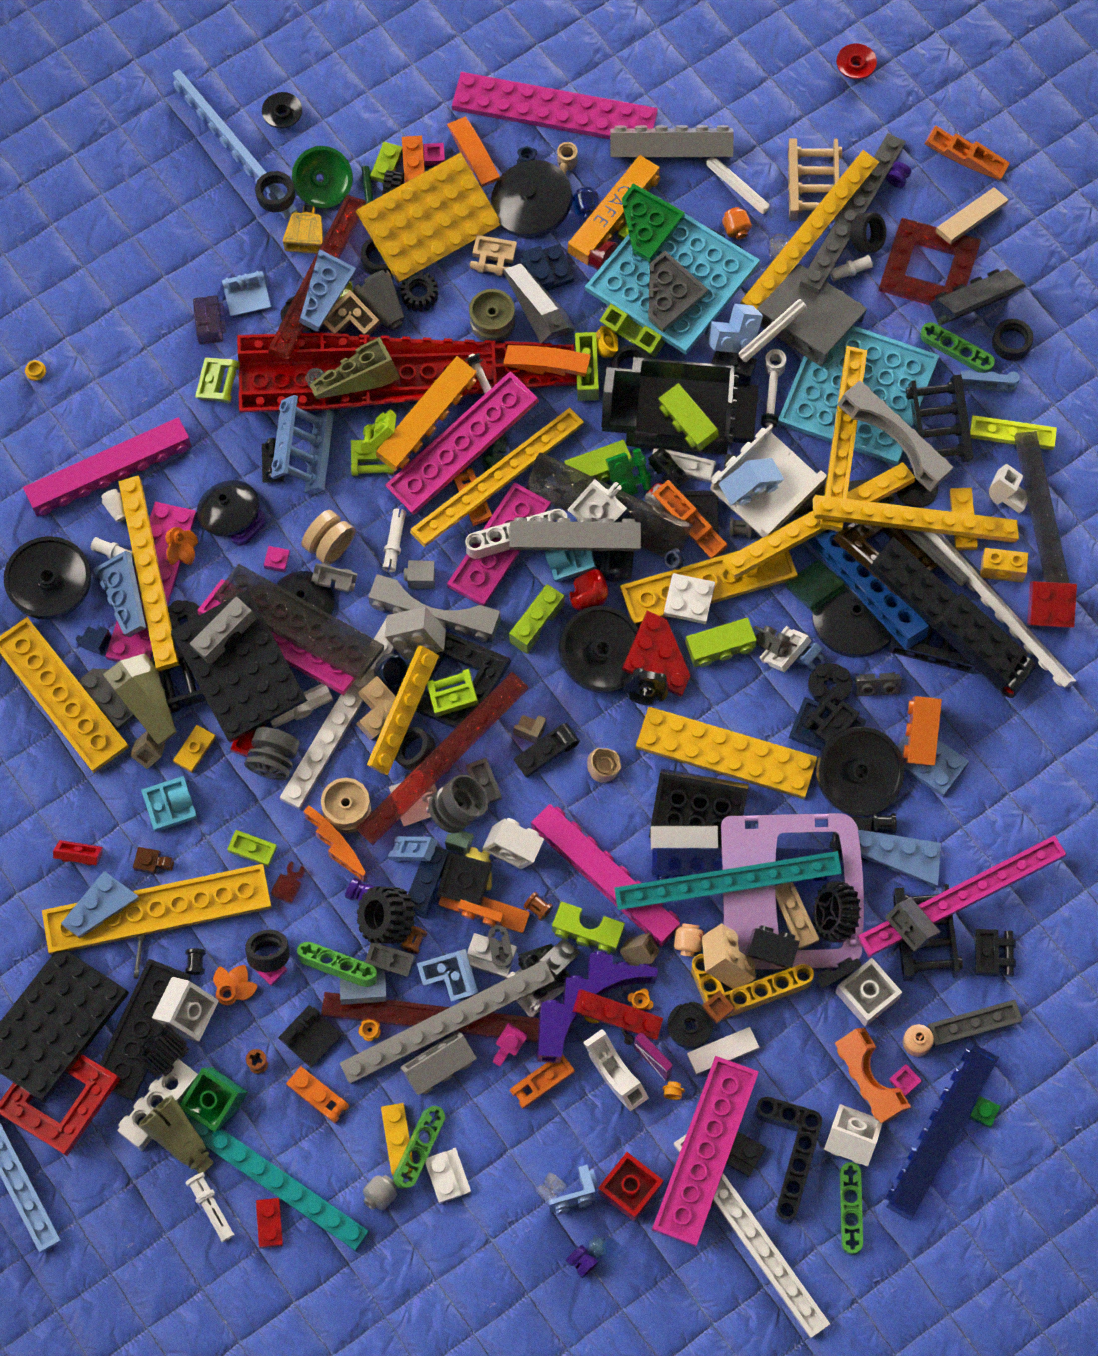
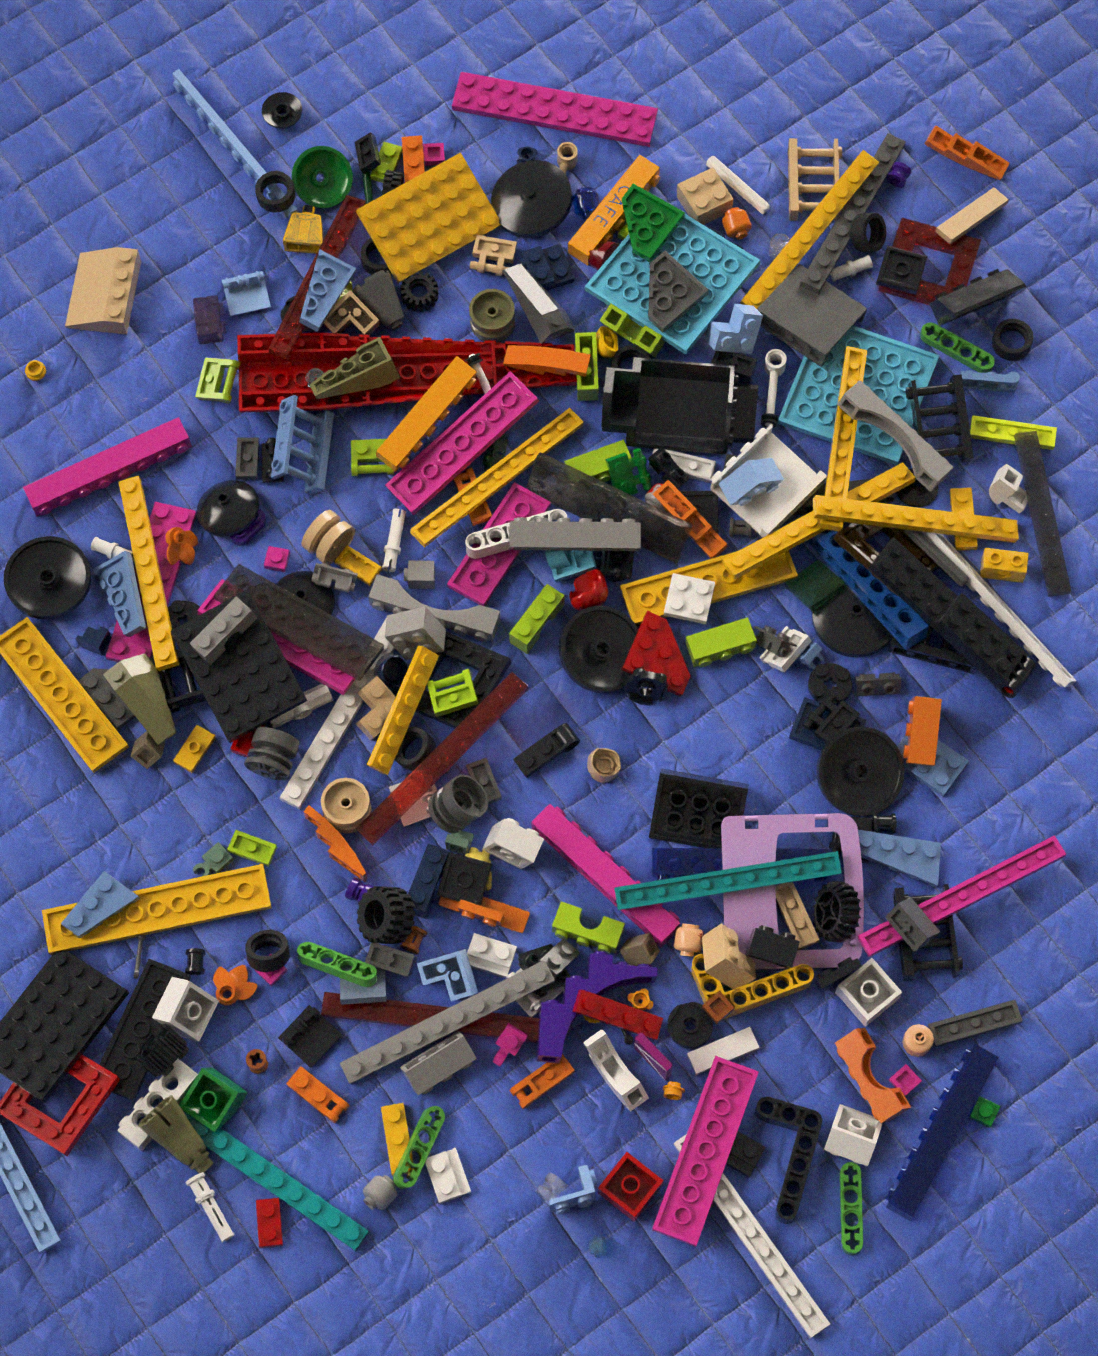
(77, 852): red plate -> none
(104, 290): none -> tan slope
(113, 503): white cone -> none
(149, 860): reddish brown plate -> none
(169, 804): medium azure plate -> none
(215, 859): none -> sand green plate
(247, 458): none -> dark grey plate
(287, 886): clear red plate -> none
(359, 564): none -> yellow plate
(363, 1030): light orange plate -> none
(367, 153): none -> black plate
(378, 432): lime plate -> none
(412, 849): medium blue plate -> none
(473, 151): orange slope -> none
(494, 947): dark grey beam -> none
(530, 728): dark tan panel -> none
(538, 906): dark orange bush -> none
(582, 1261): dark purple wheel -> none
(597, 503): white plate -> none
(670, 559): dark blue plate -> none
(672, 141): light grey brick -> none
(684, 837): white tile -> none
(688, 417): lime brick -> none
(704, 196): none -> tan brick
(726, 752): yellow plate -> none
(772, 330): white axle -> none
(856, 54): red dish -> none
(901, 270): none -> black plate
(987, 952): black plate -> none
(1052, 604): red brick -> none

